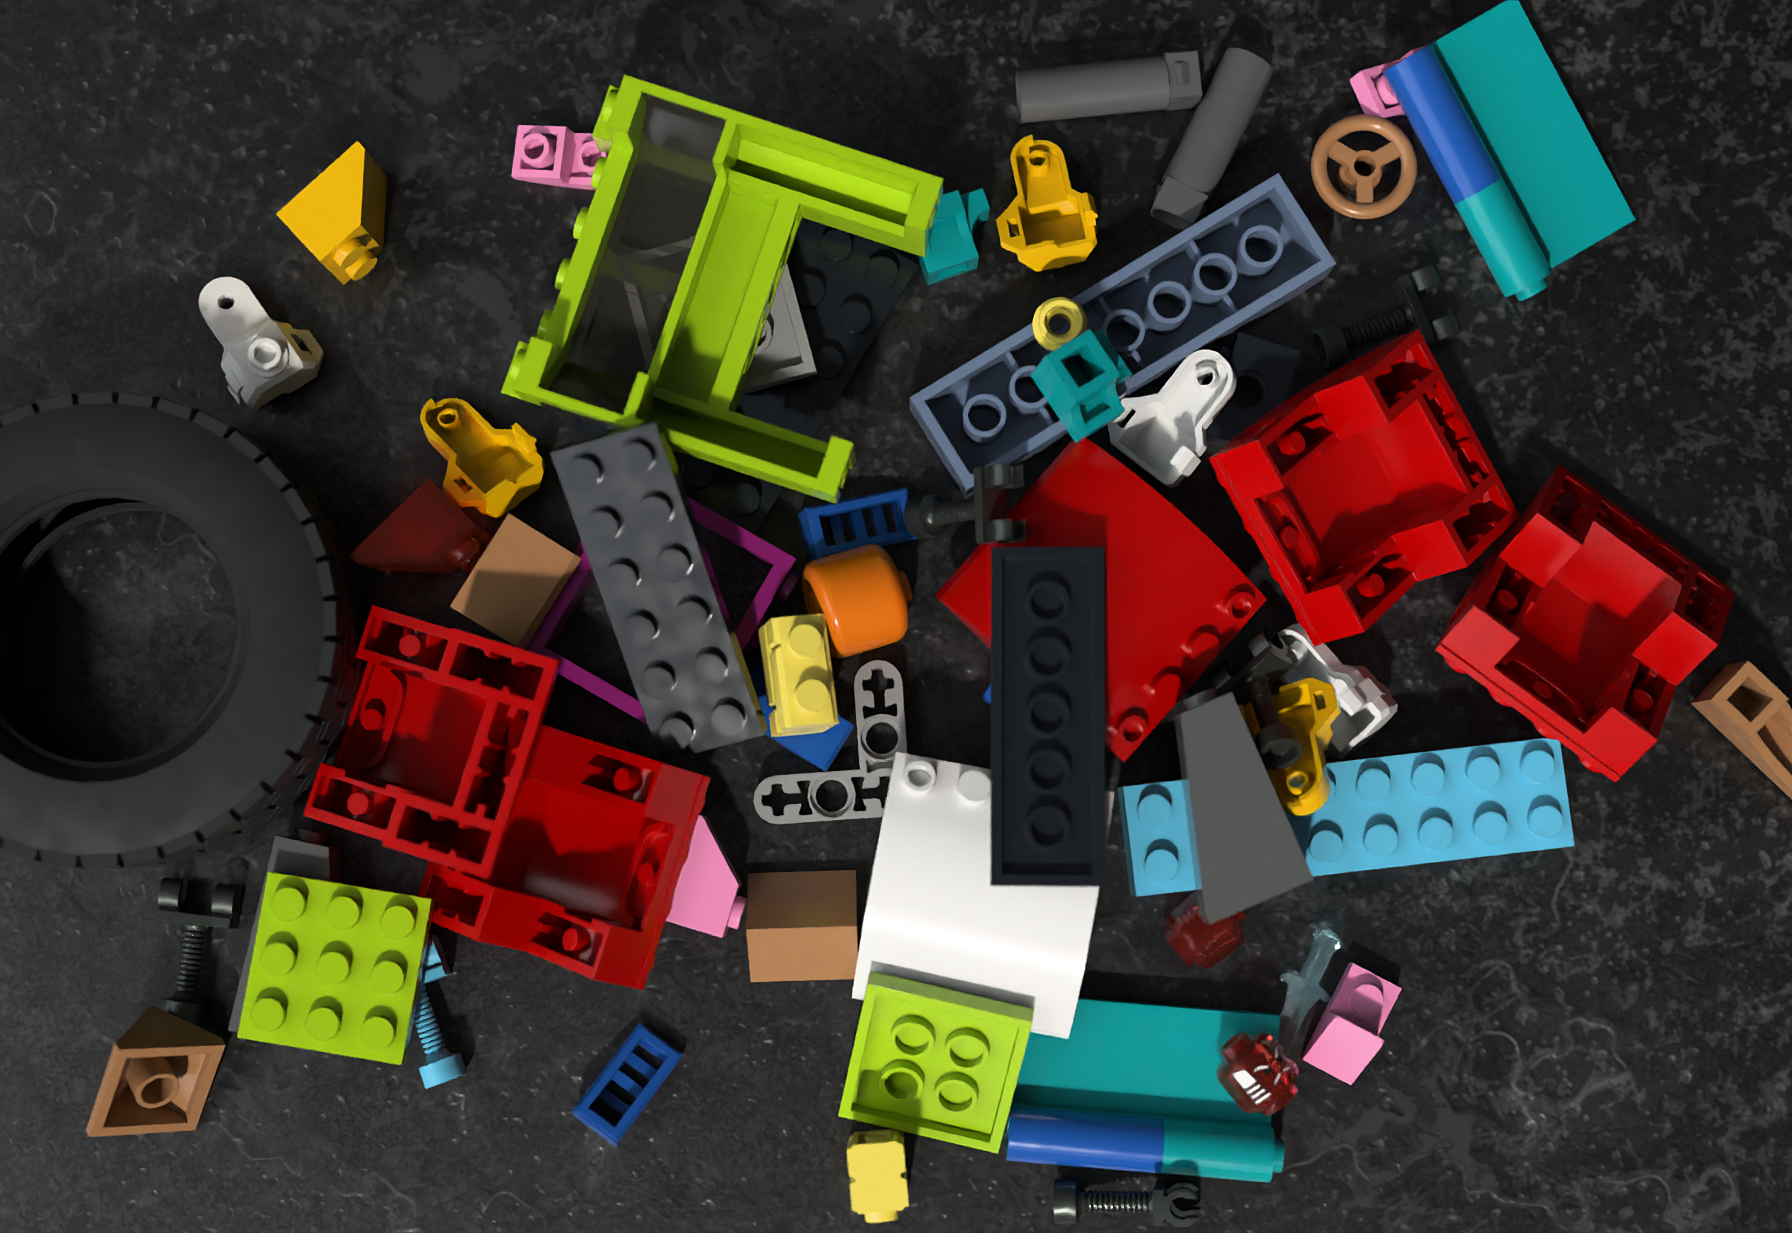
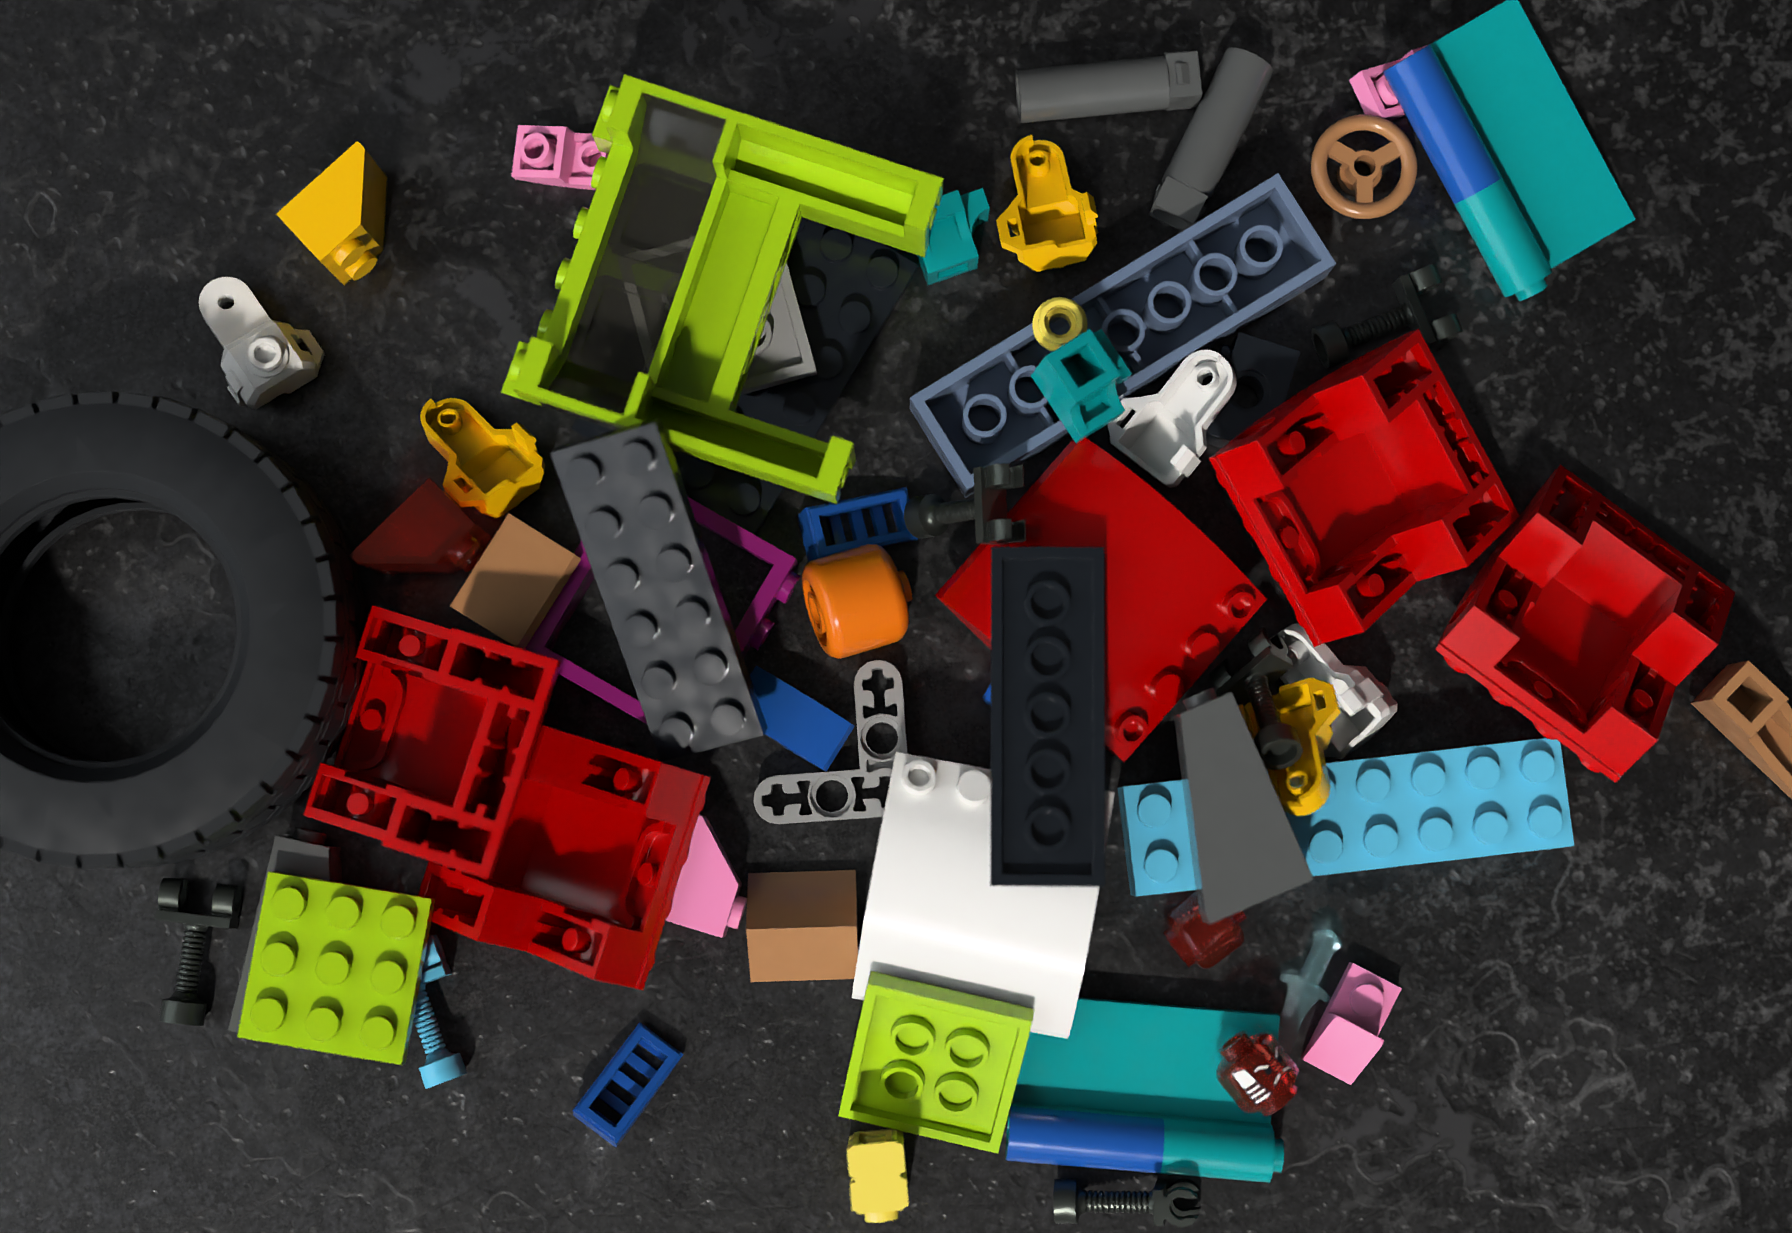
(156, 1077): medium nougat slope -> none
(798, 675): light yellow brick -> none

